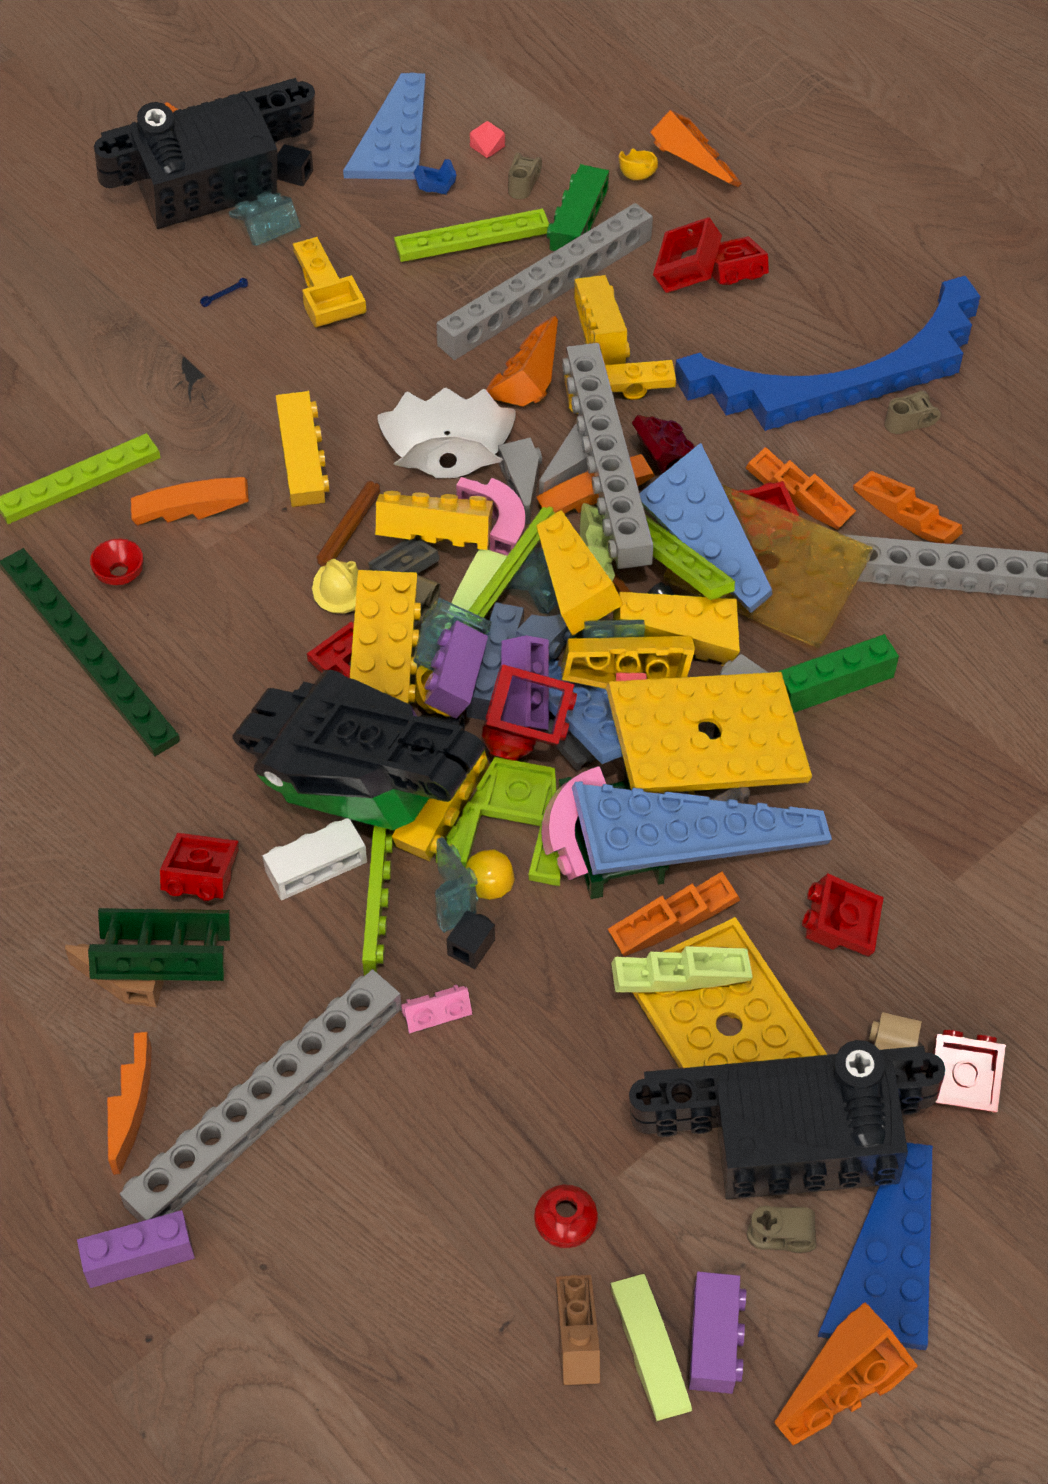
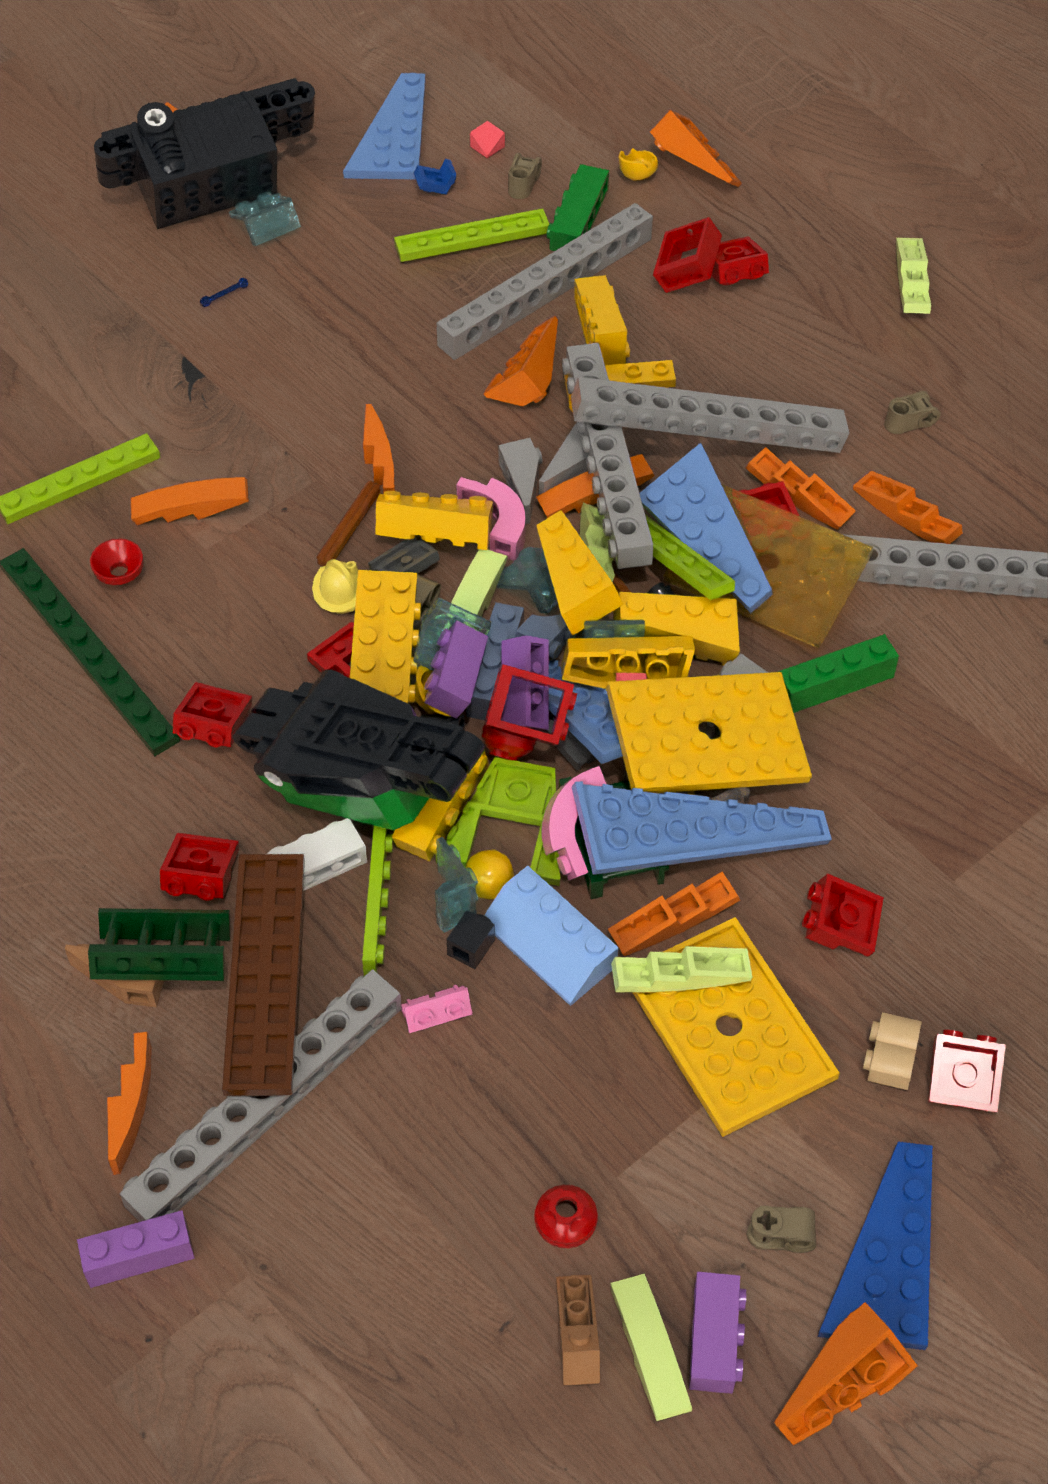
(210, 714): none -> red plate
(264, 976): none -> reddish brown plate
(294, 165): black brick -> none
(301, 449): yellow wedge -> none
(327, 296): yellow plate -> none
(378, 450): none -> orange slope
(474, 424): white piece -> none
(510, 566): lime axle -> none
(551, 936): none -> light blue slope
(662, 440): dark red plate -> none
(708, 415): none -> light grey brick
(787, 399): blue arch -> none
(798, 1118): black piece -> none
(913, 275): none -> yellowish green slope

